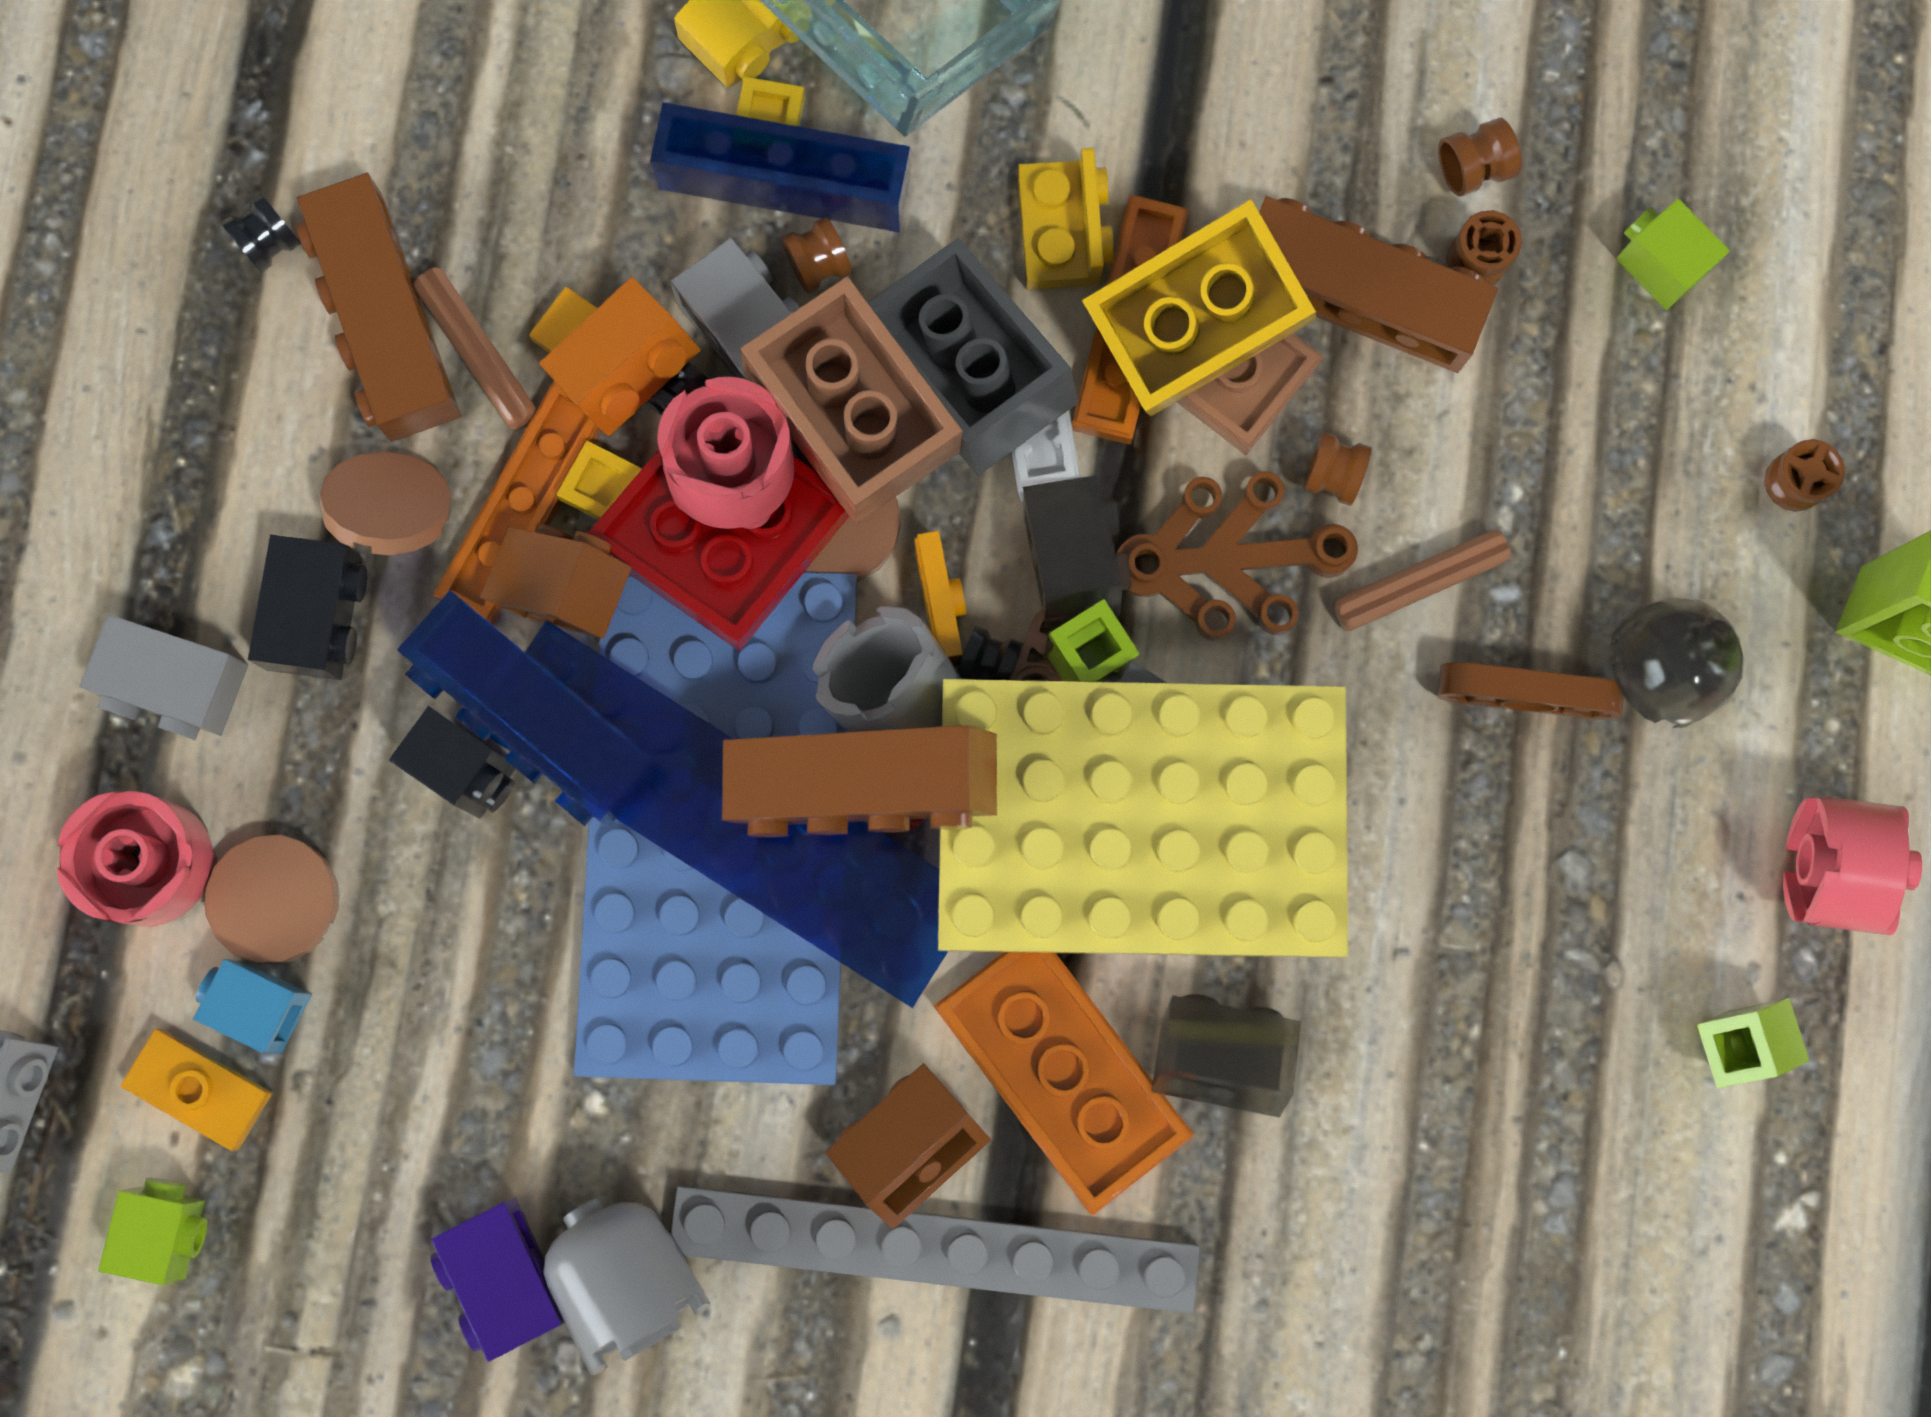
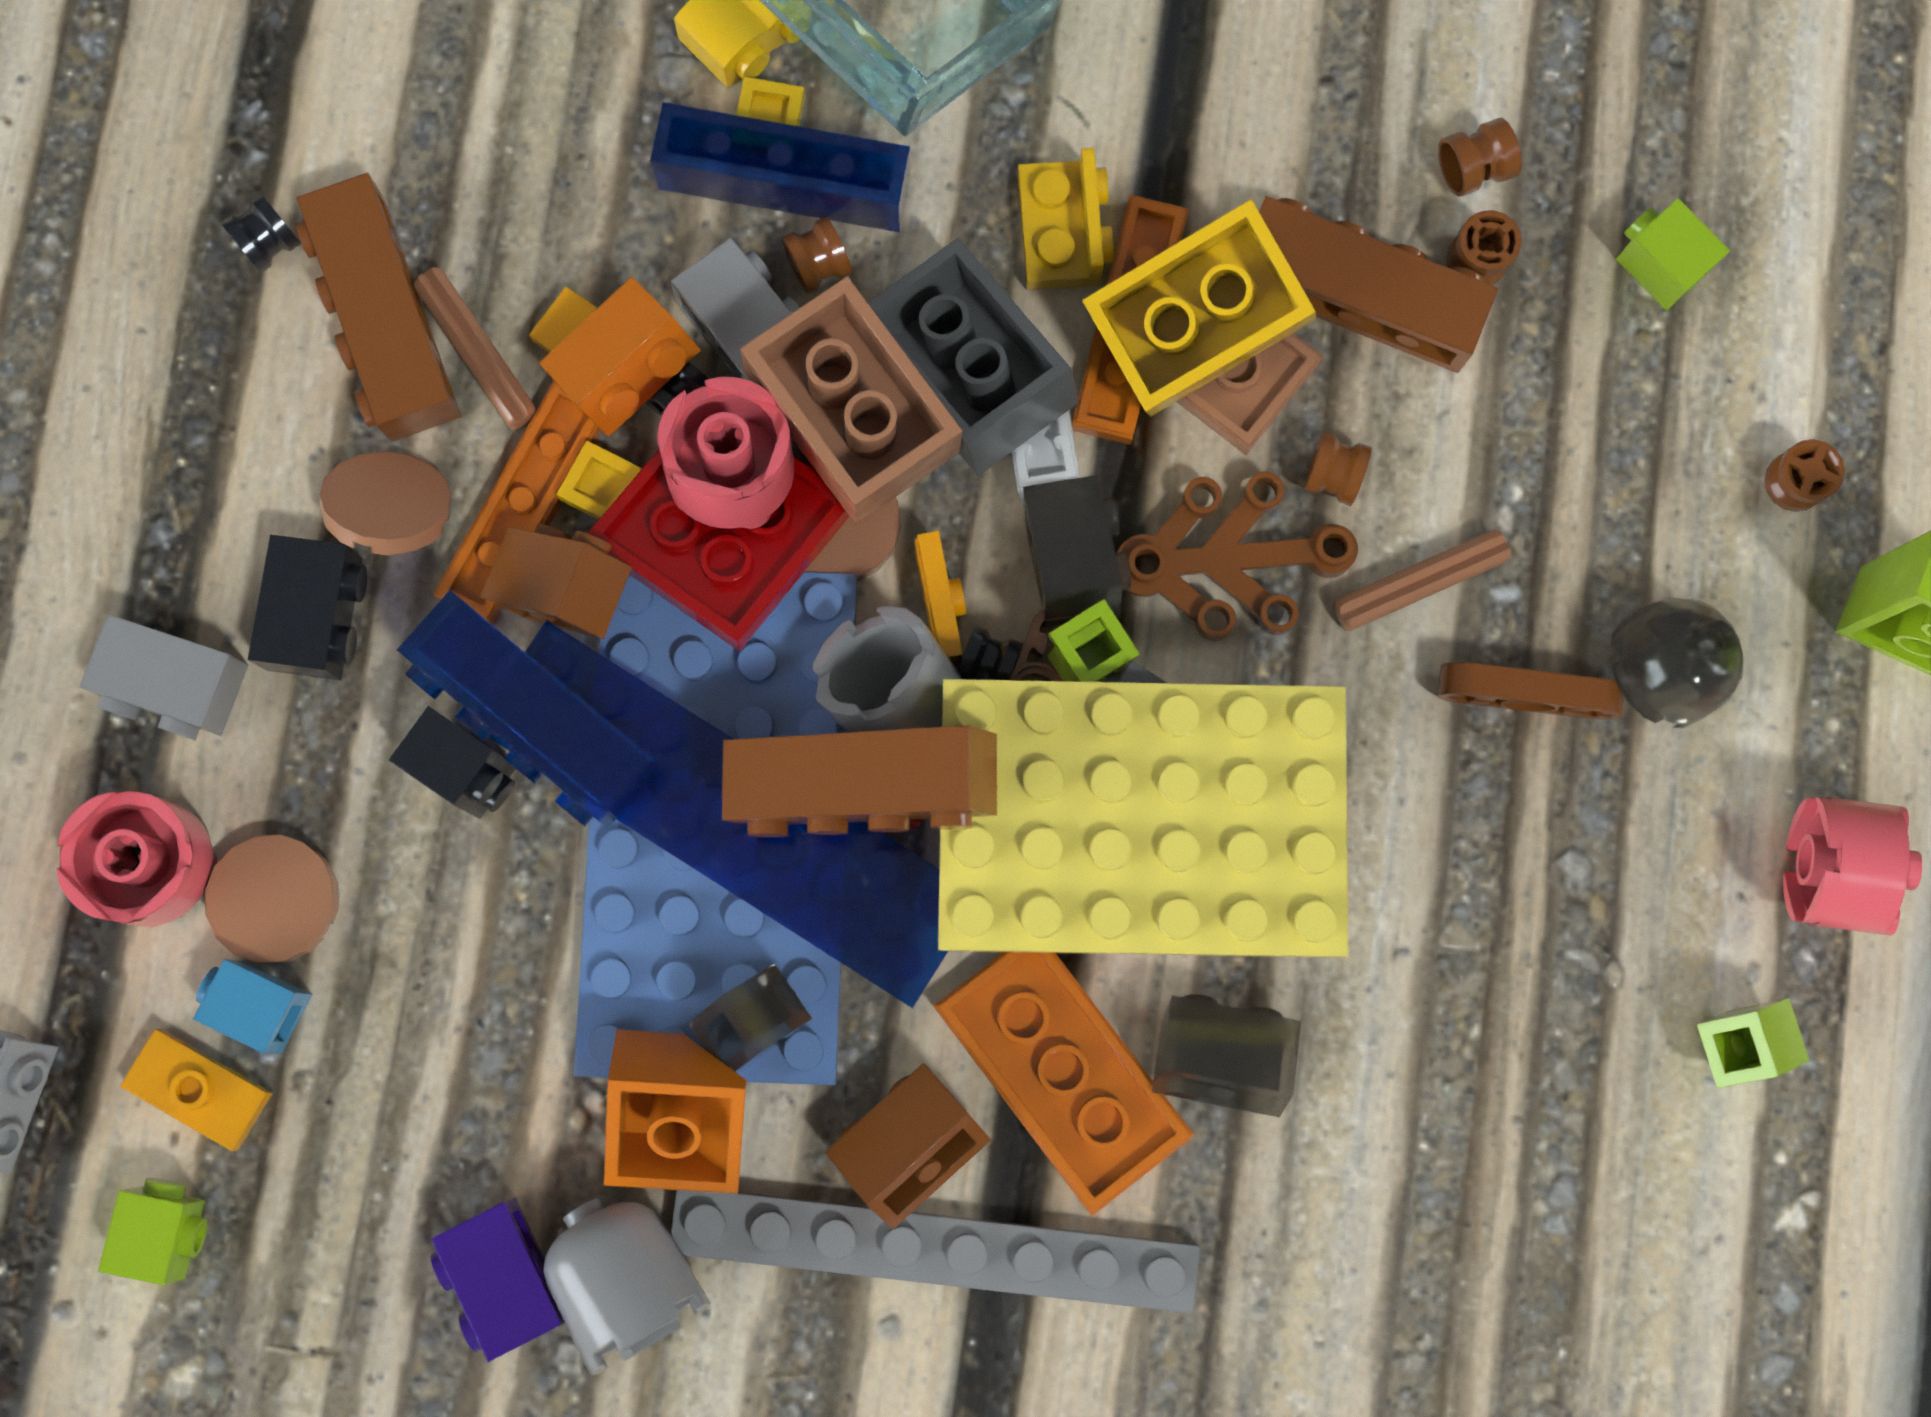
(672, 1115): none -> orange slope
(750, 1019): none -> clear smoke brick

